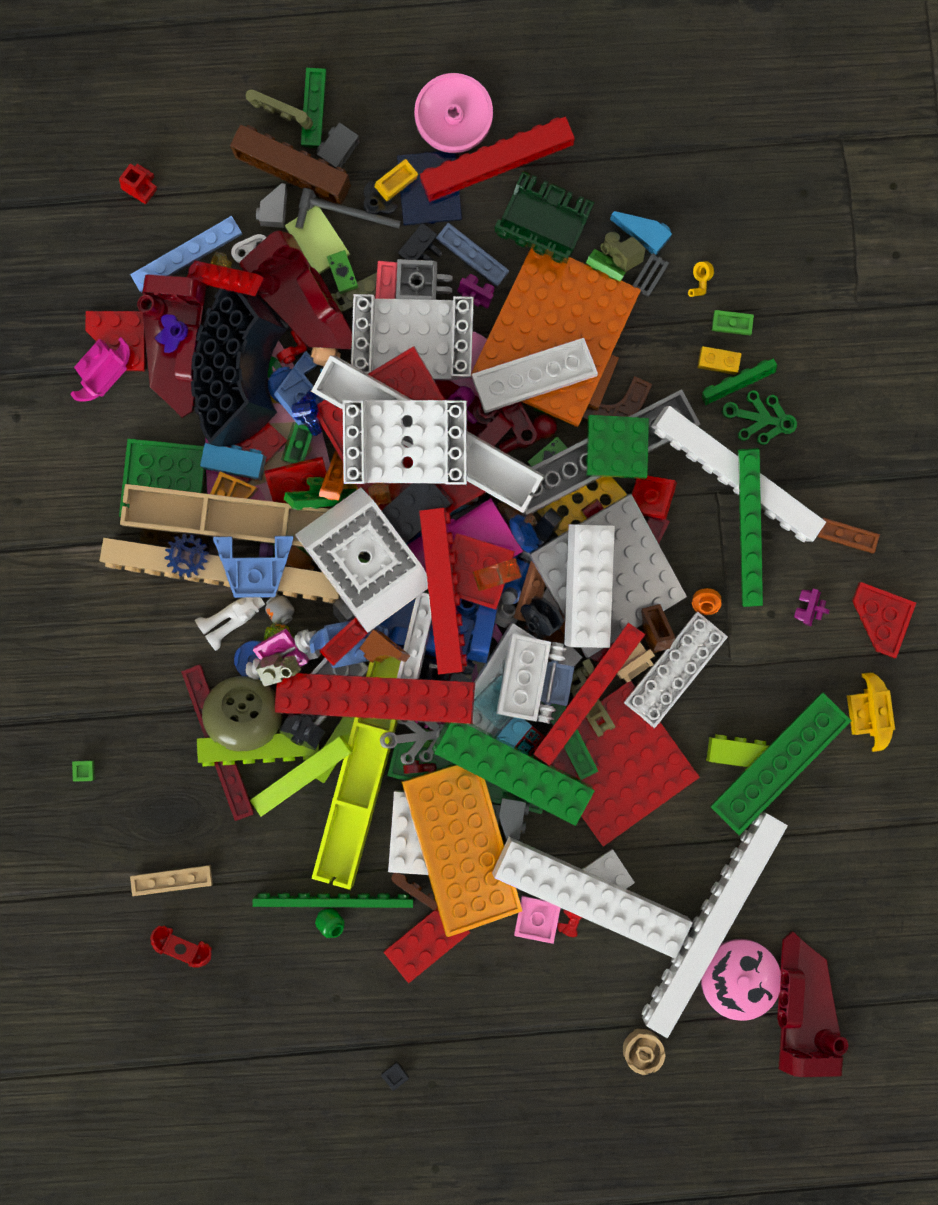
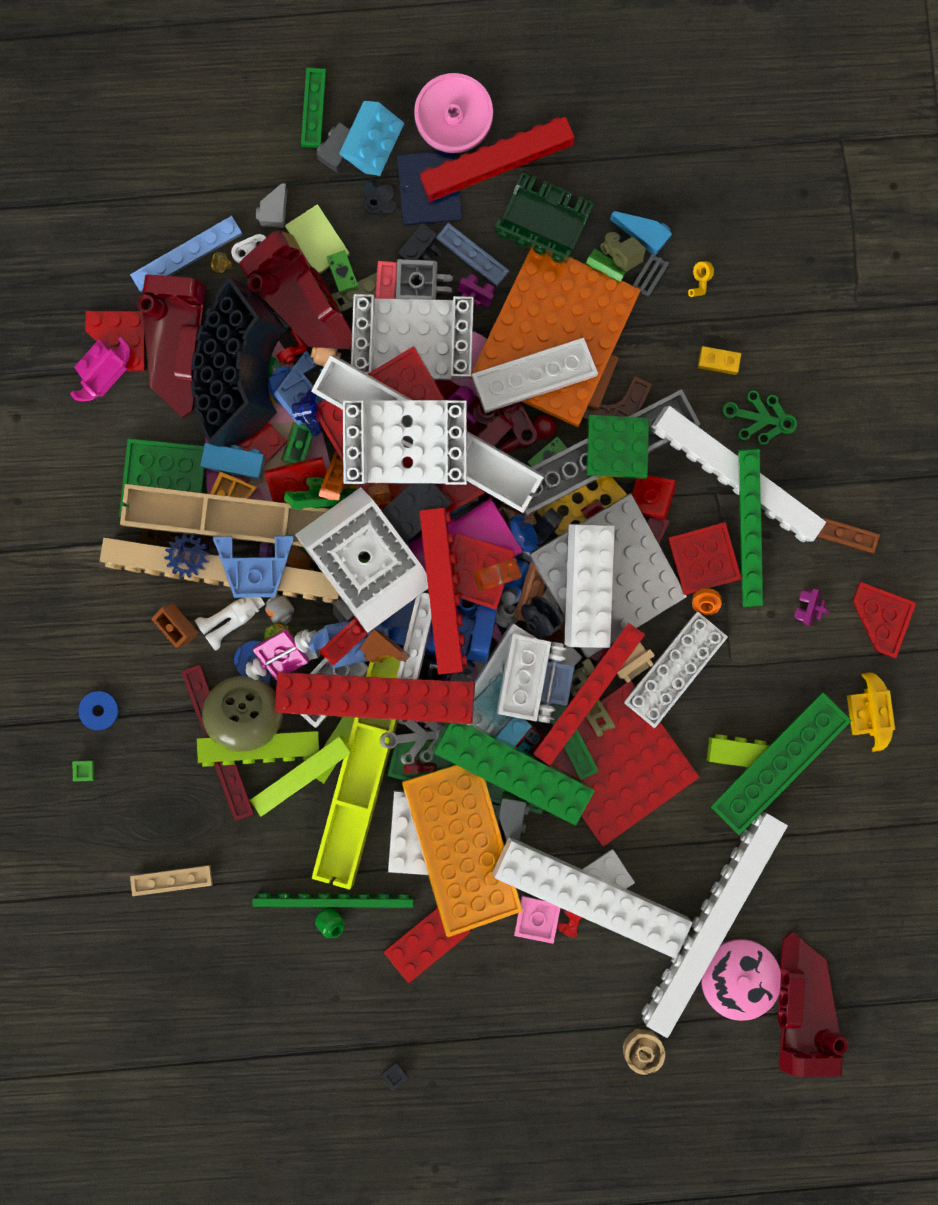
(87, 714): none -> blue tile
(137, 183): red brick -> none
(165, 942): red piece -> none
(172, 333): dark purple plate -> none
(175, 625): none -> dark orange brick
(225, 278): red plate -> none
(272, 105): olive plate -> none
(275, 668): olive brick -> none
(290, 165): reddish brown brick -> none
(302, 731): black hinge -> none
(309, 200): dark grey bar -> none
(371, 138): none -> medium azure brick
(396, 180): yellow piece -> none
(414, 890): reddish brown hinge -> none
(657, 628): reddish brown slope -> none
(704, 558): none -> red plate
(732, 322): bright green plate -> none
(745, 378): green plate -> none

